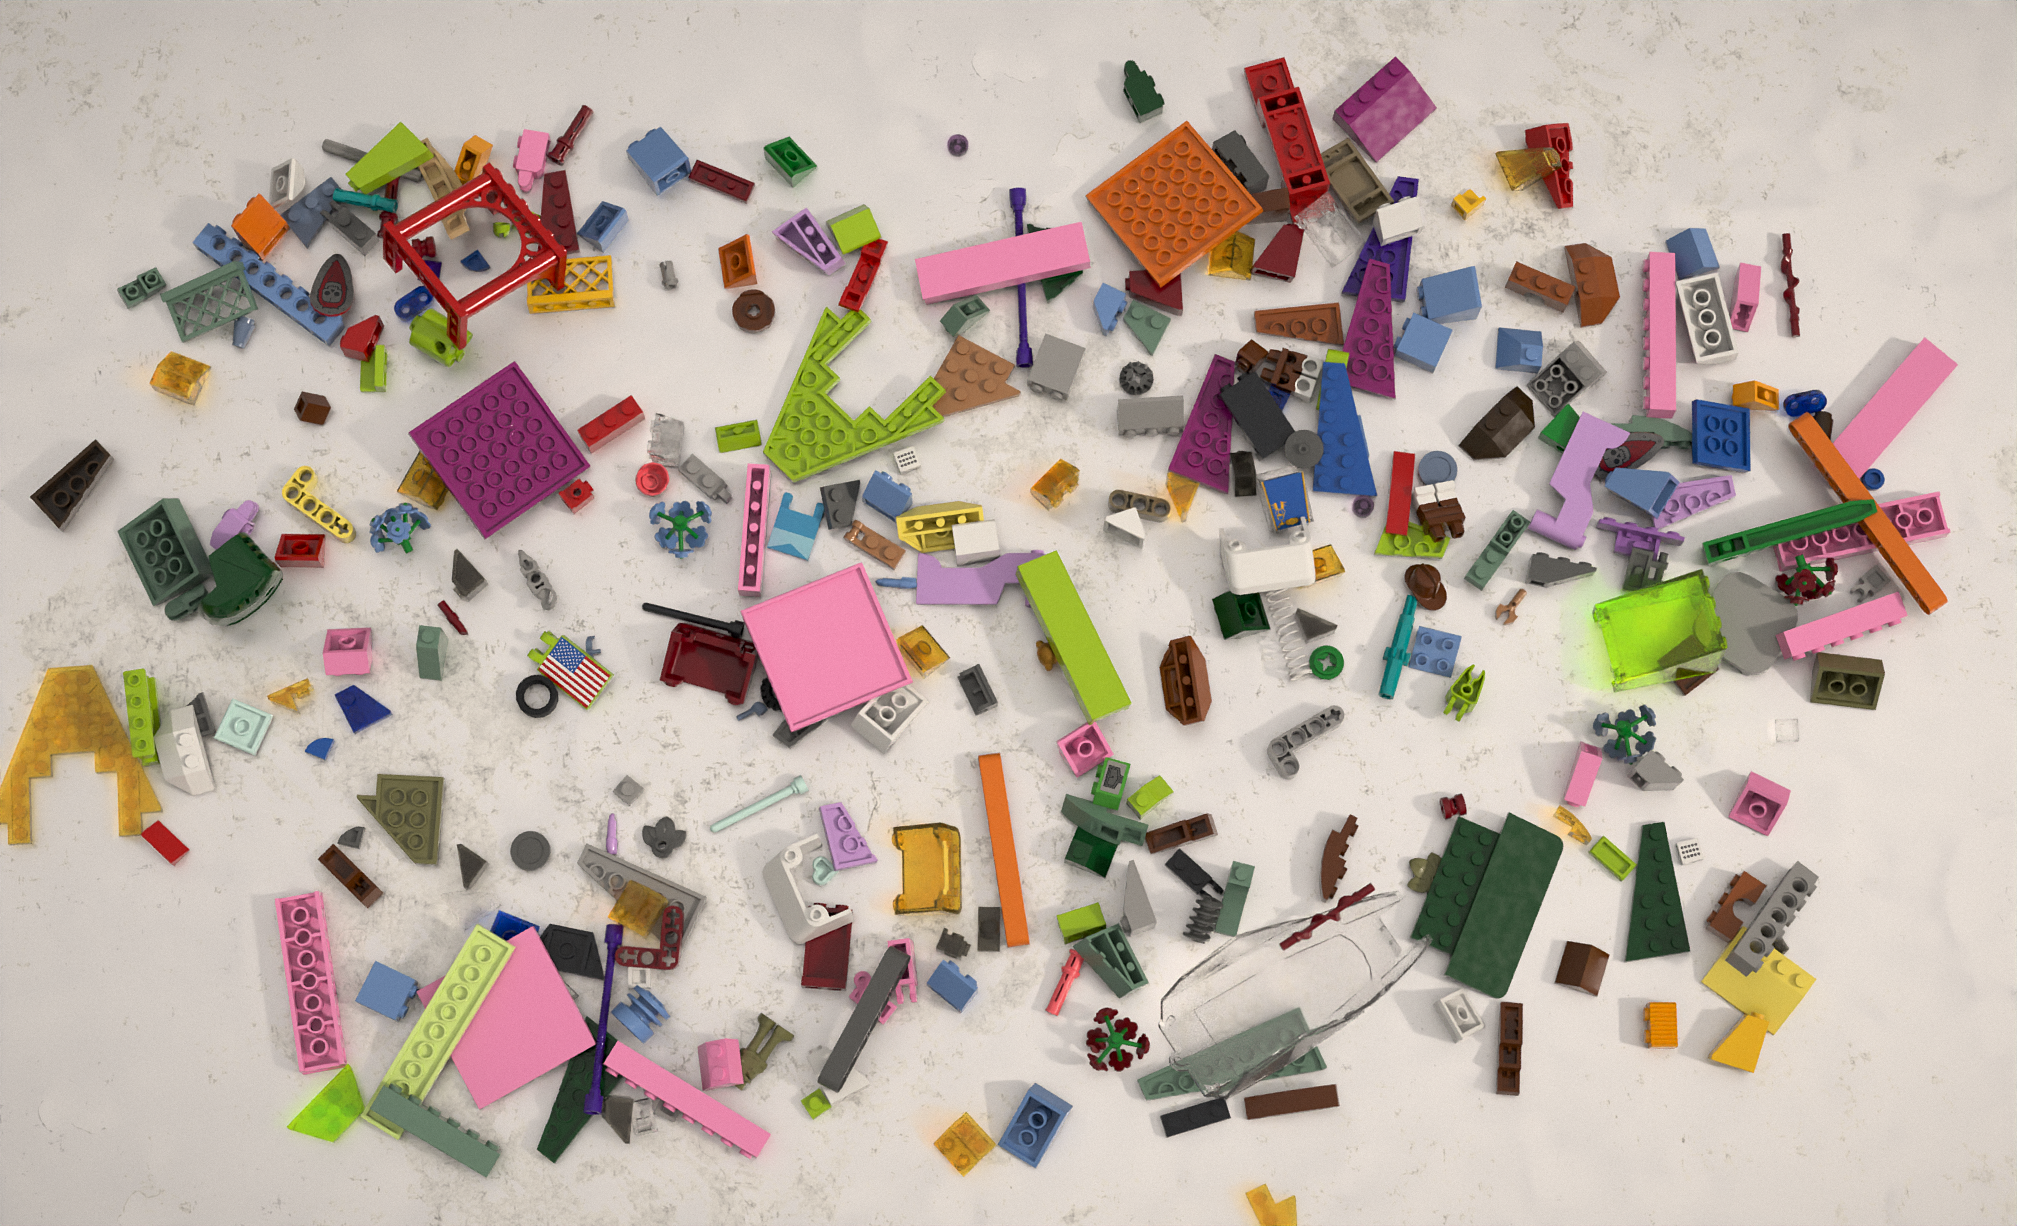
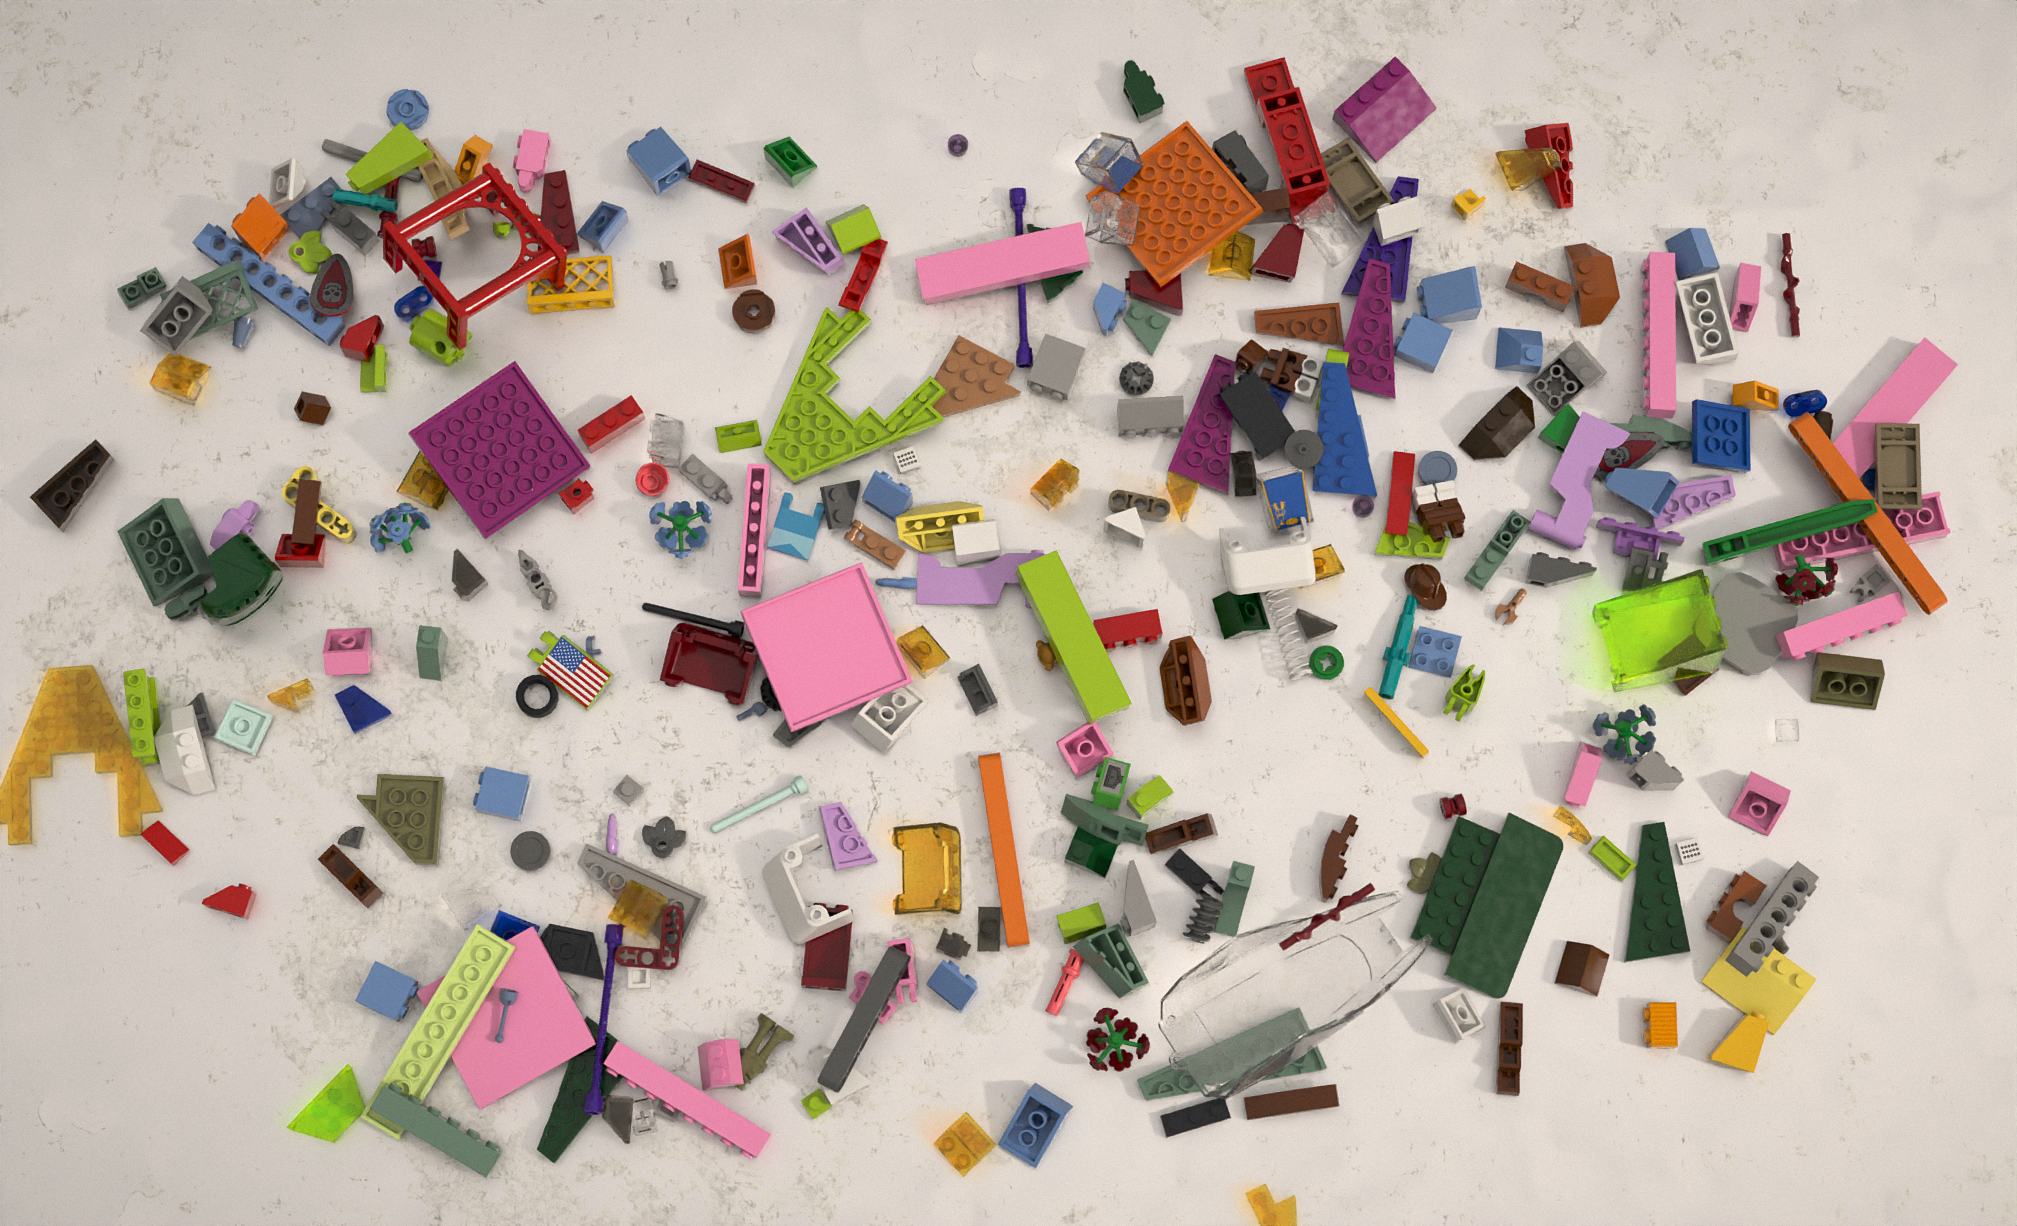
(177, 316): none -> light grey slope
(232, 900): none -> red slope
(306, 512): none -> reddish brown tile
(311, 983): bright pink tile -> none
(312, 251): none -> lime plate
(320, 748): blue tile -> none
(409, 108): none -> medium blue tile
(452, 618): dark red piece -> none
(471, 866): clear smoke slope -> none
(475, 262): blue tile -> none
(502, 794): none -> medium blue piece
(507, 998): none -> sand blue hinge
(565, 143): dark red pin -> none
(640, 1013): medium blue wheel -> none
(823, 871): light aqua tile -> none
(964, 315): sand green slope -> none
(1110, 161): none -> clear slope
(1112, 219): none -> clear slope
(1129, 629): none -> red brick
(1307, 736): light grey beam -> none
(1396, 721): none -> yellow tile
(1898, 466): none -> dark tan slope

